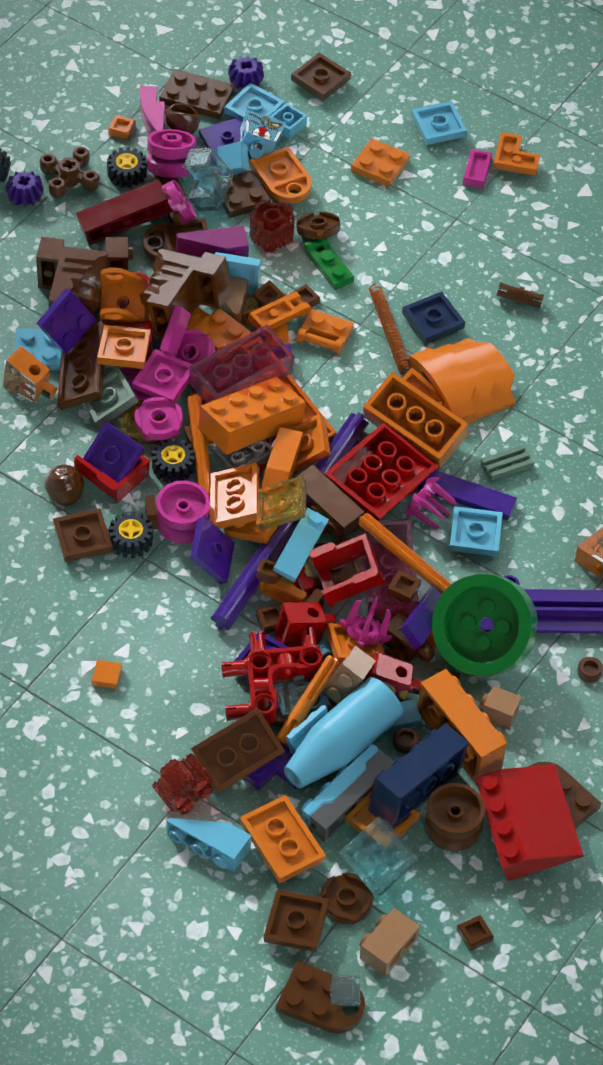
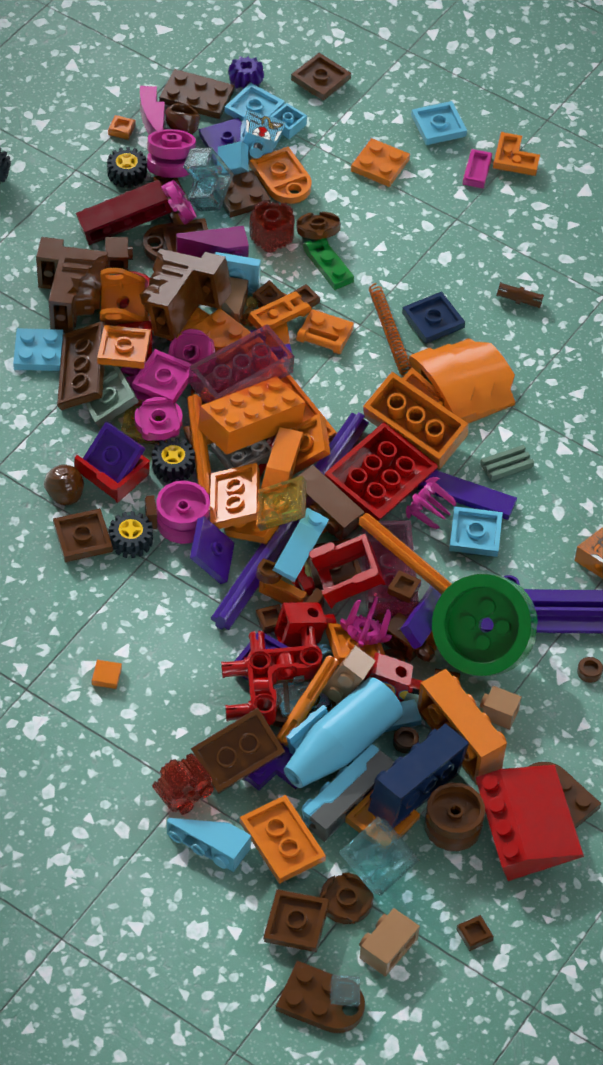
(24, 188): dark purple gear -> none
(28, 376): orange torso -> none
(66, 321): dark purple plate -> none
(69, 172): reddish brown gear -> none
(175, 331): dark pink tile -> none

